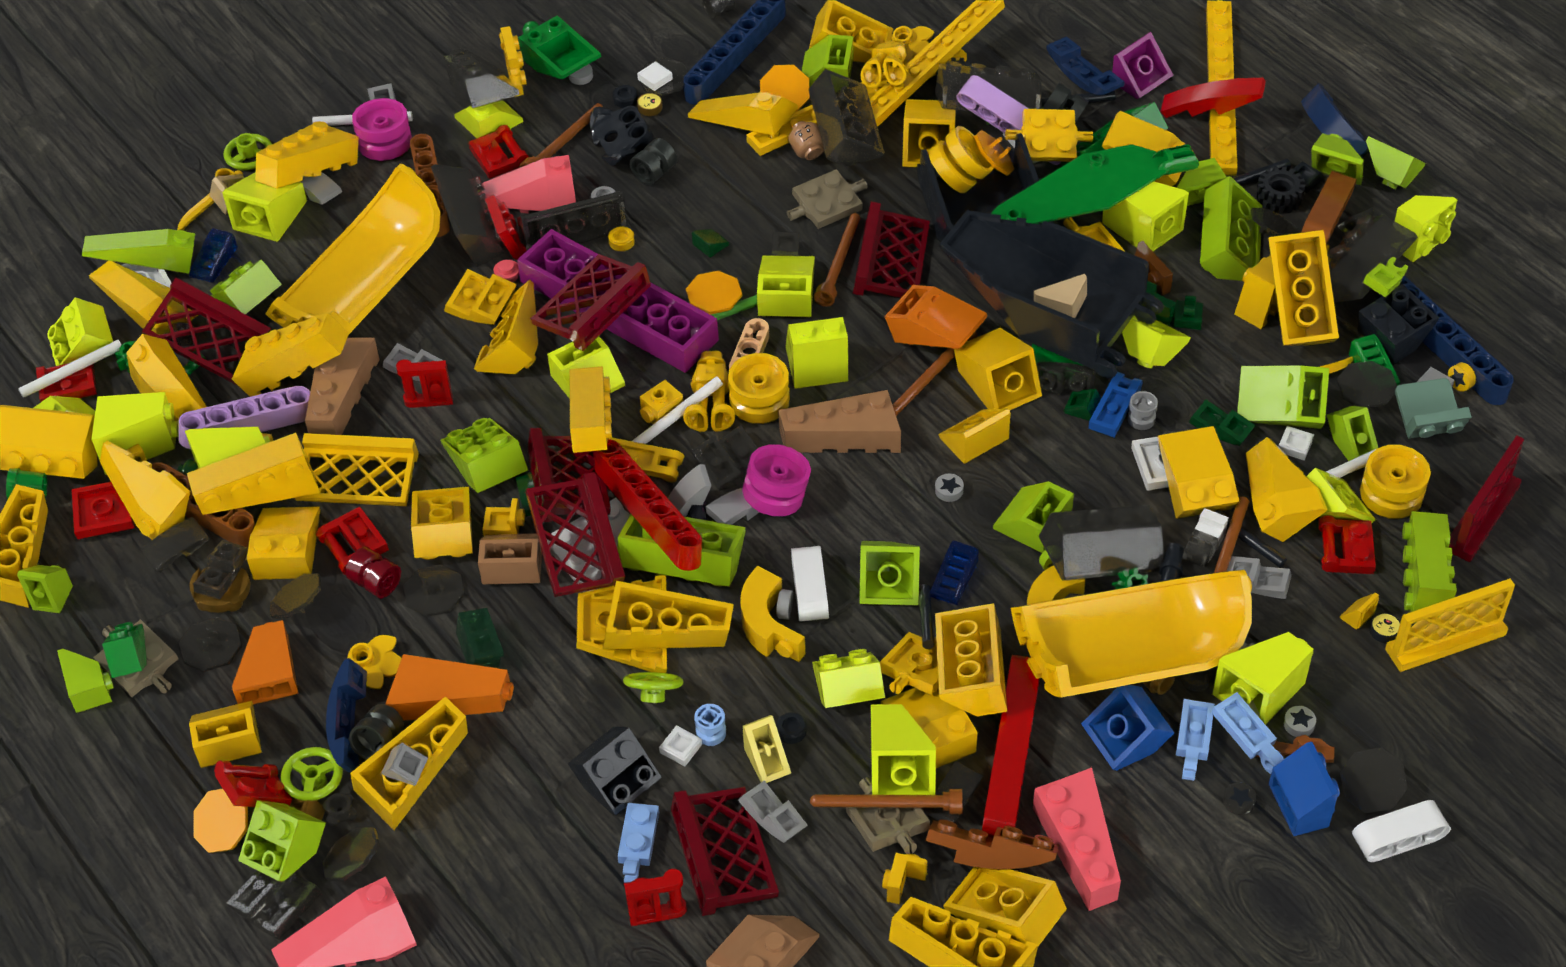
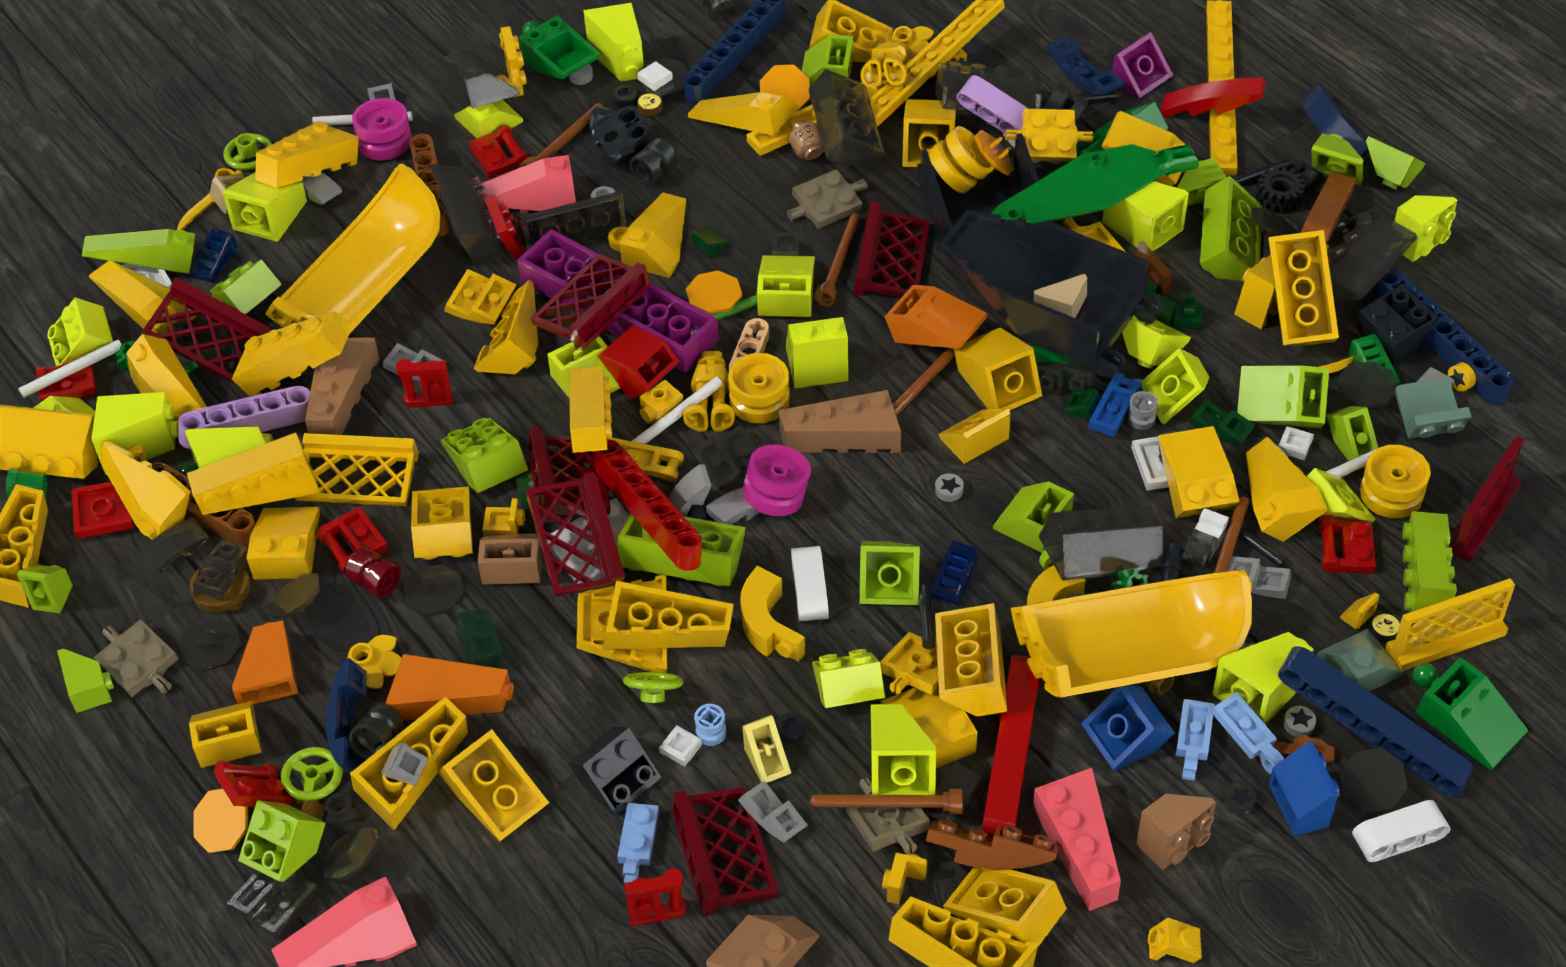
(125, 649): green slope -> none
(493, 786): none -> yellow slope
(507, 269): coral plate -> none
(617, 38): none -> neon yellow slope
(638, 360): none -> red slope
(656, 236): none -> yellow wedge
(784, 604): light grey tile -> none
(1174, 827): none -> medium nougat slope
(1176, 383): none -> neon yellow slope
(1176, 940): none -> yellow bracket
(1362, 660): none -> sand green slope
(1375, 721): none -> dark blue beam
(1385, 278): lime plate -> none
(1475, 719): none -> green slope

